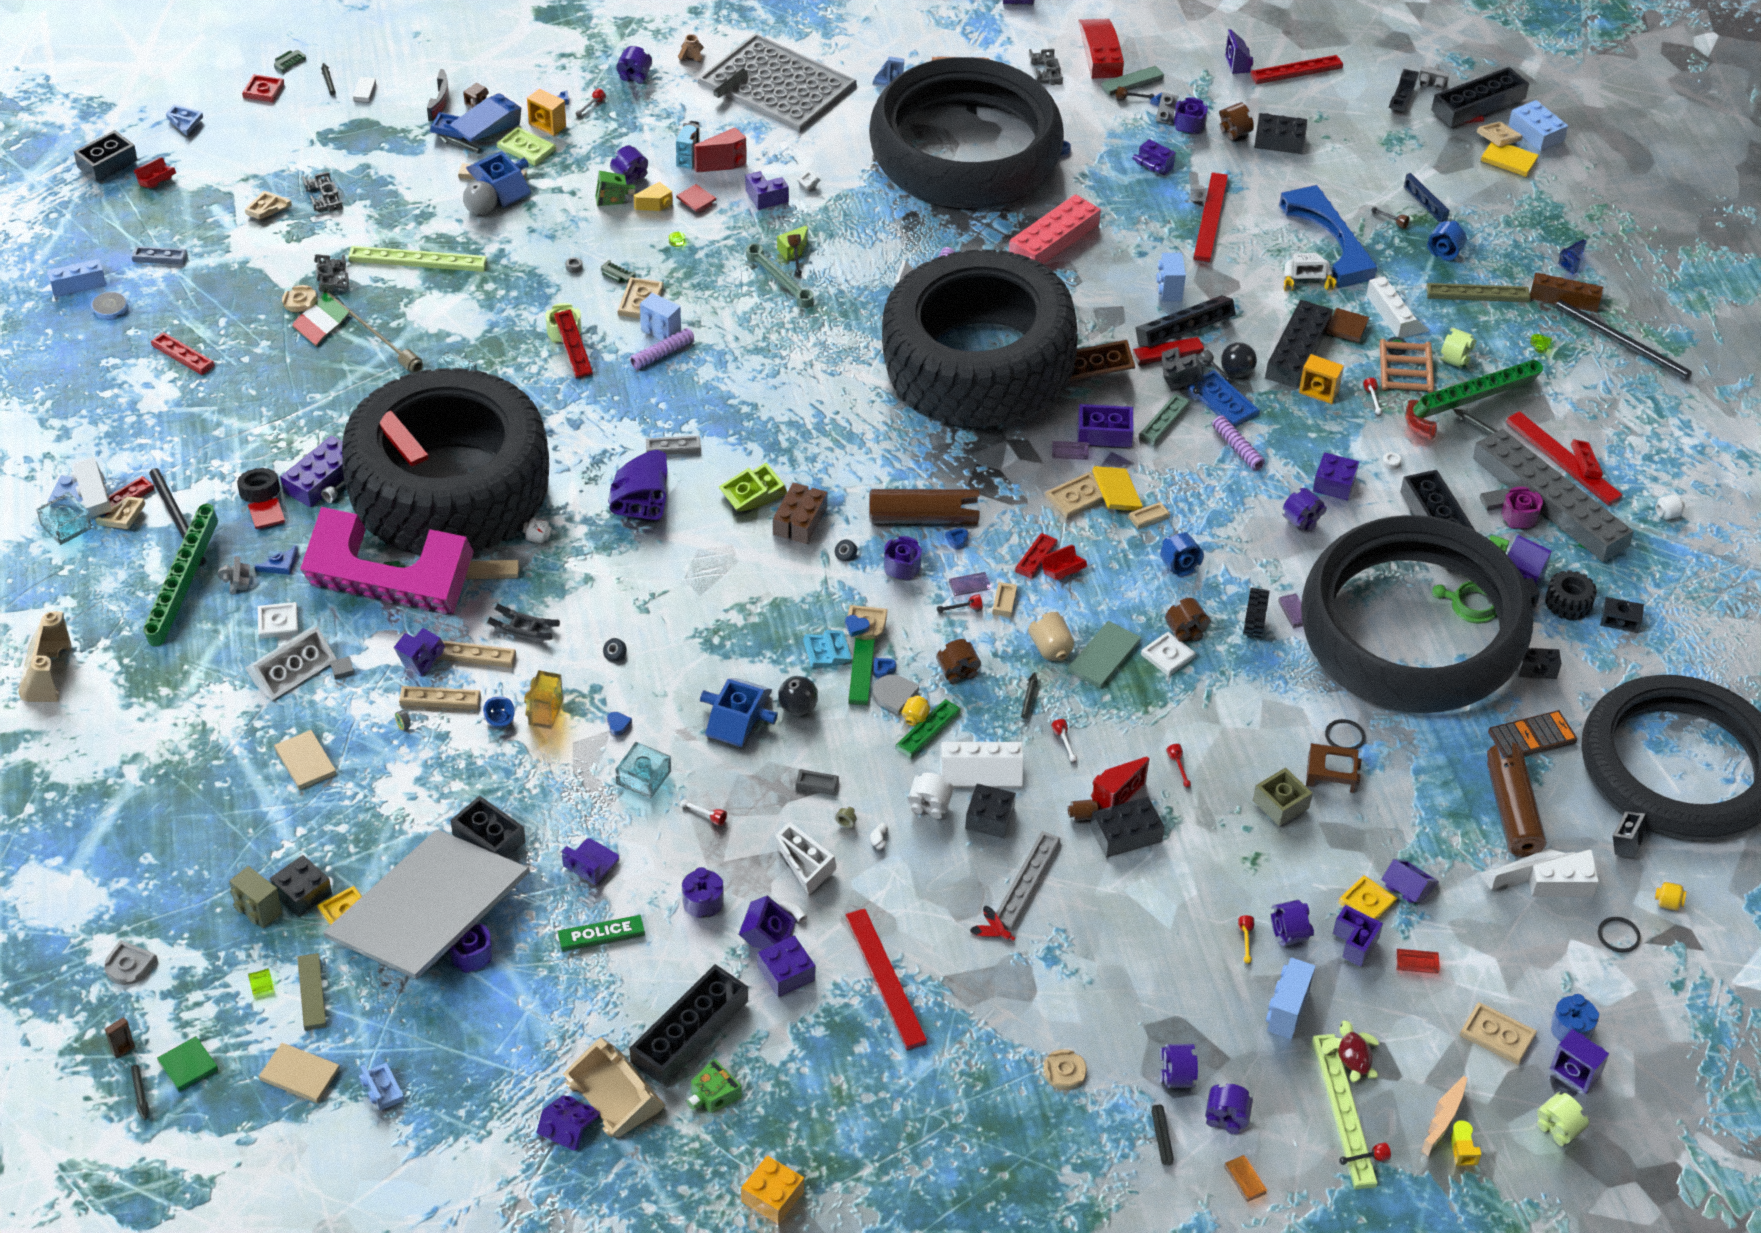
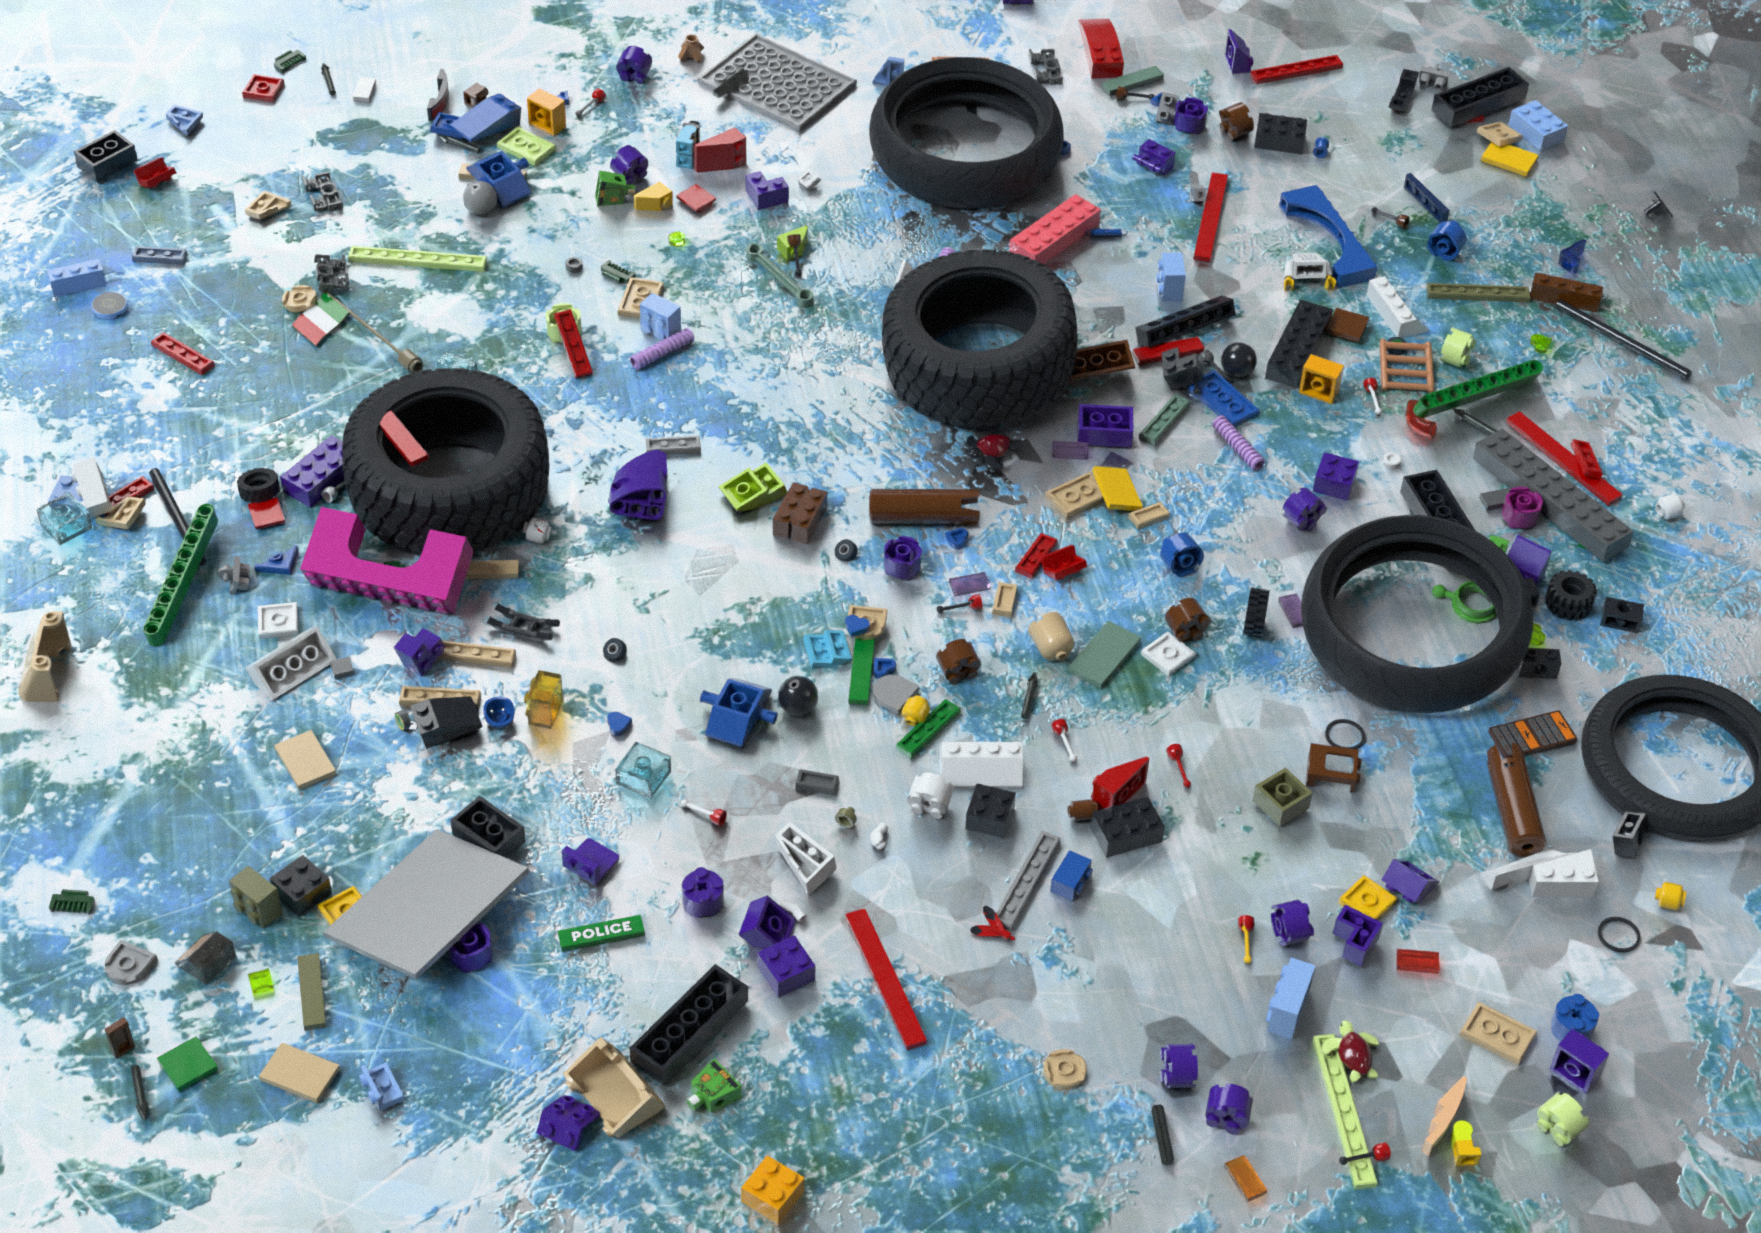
(73, 898): none -> dark green piece
(207, 956): none -> clear smoke slope
(445, 718): none -> black slope
(990, 448): none -> animal
(1070, 875): none -> blue brick
(1106, 232): none -> blue piece
(1321, 146): none -> blue bush
(1538, 636): none -> clear neon green tile
(1655, 205): none -> black shield

